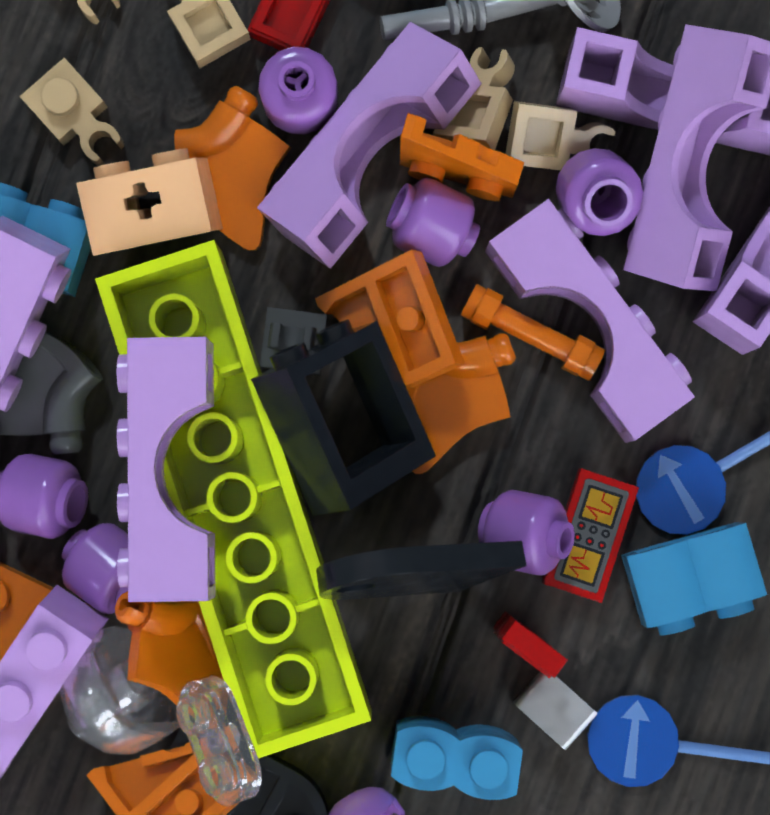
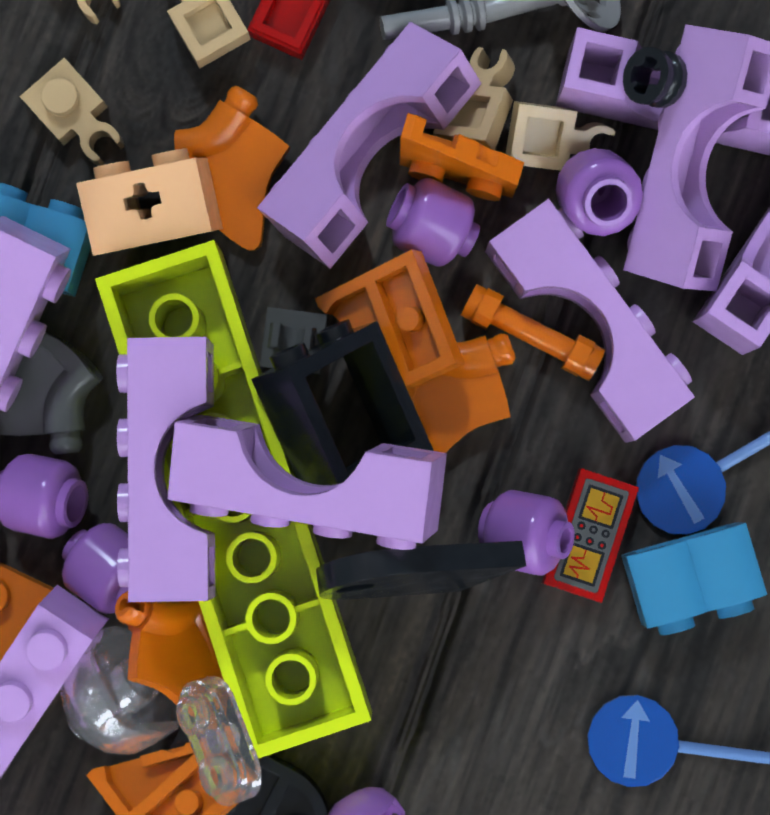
(228, 467): none -> lavender arch
(305, 108): medium lavender head -> none
(473, 758): dark azure brick -> none
(529, 645): red tile -> none
(555, 709): flat silver piece -> none
(638, 72): none -> black bush

